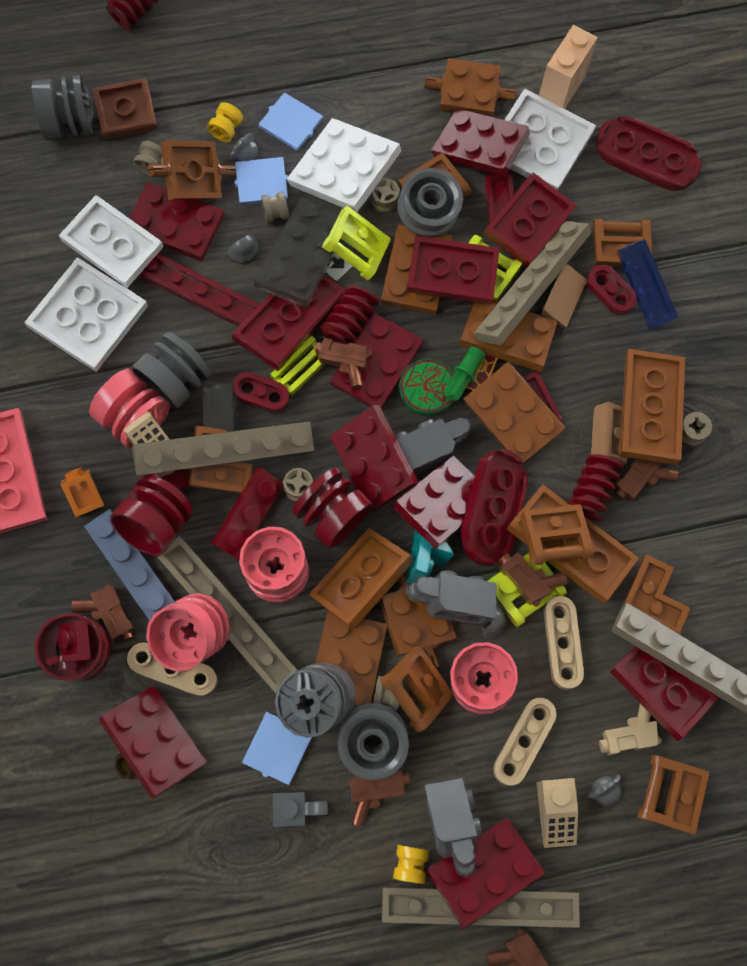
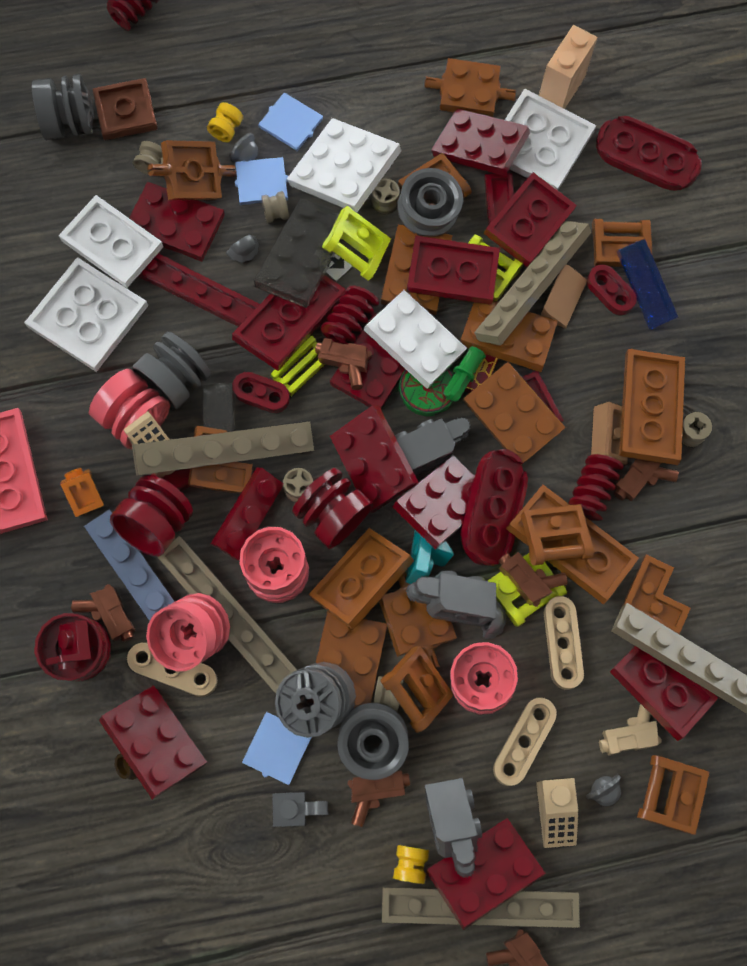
(415, 339): none -> white plate

